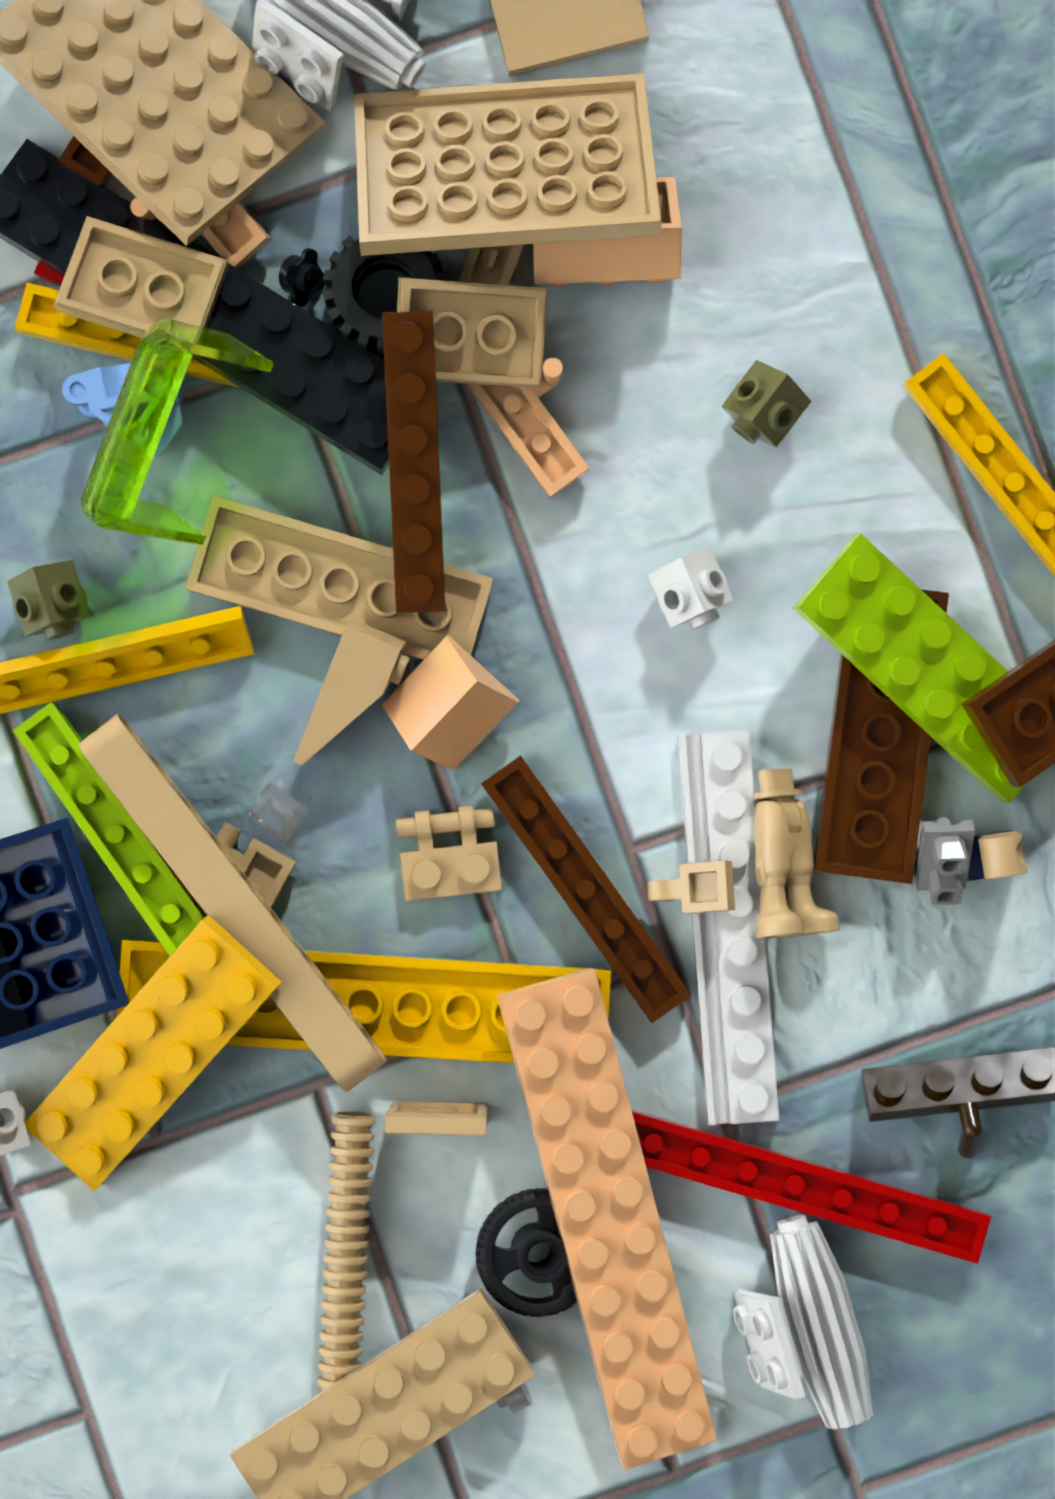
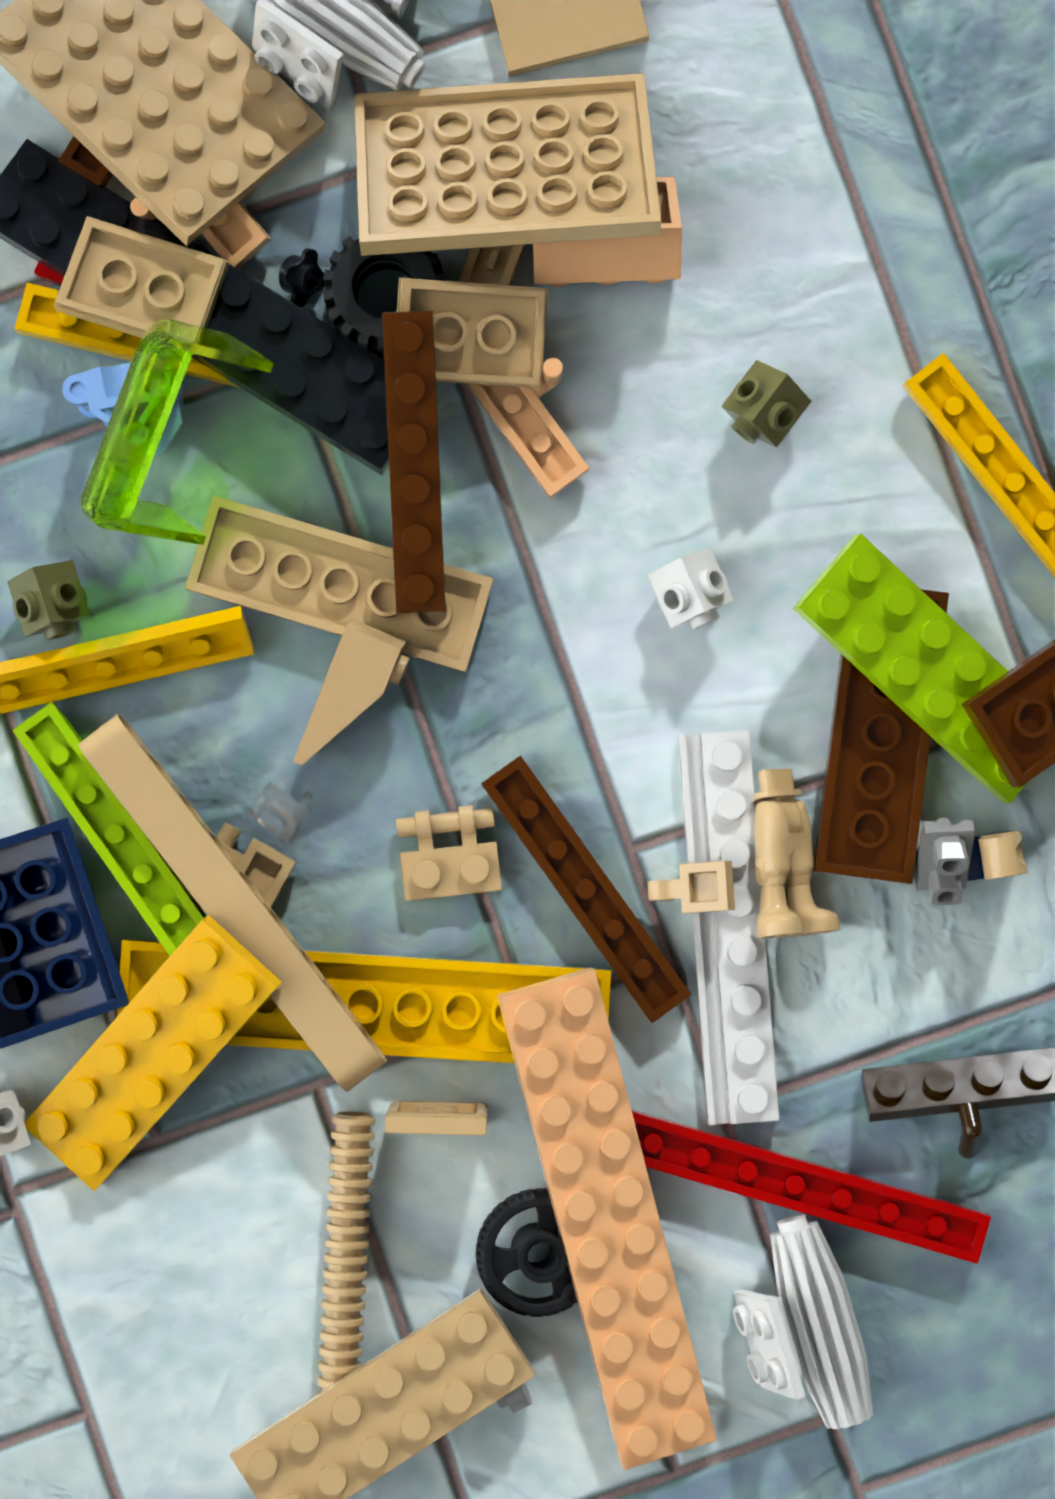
(448, 705): light nougat slope -> none

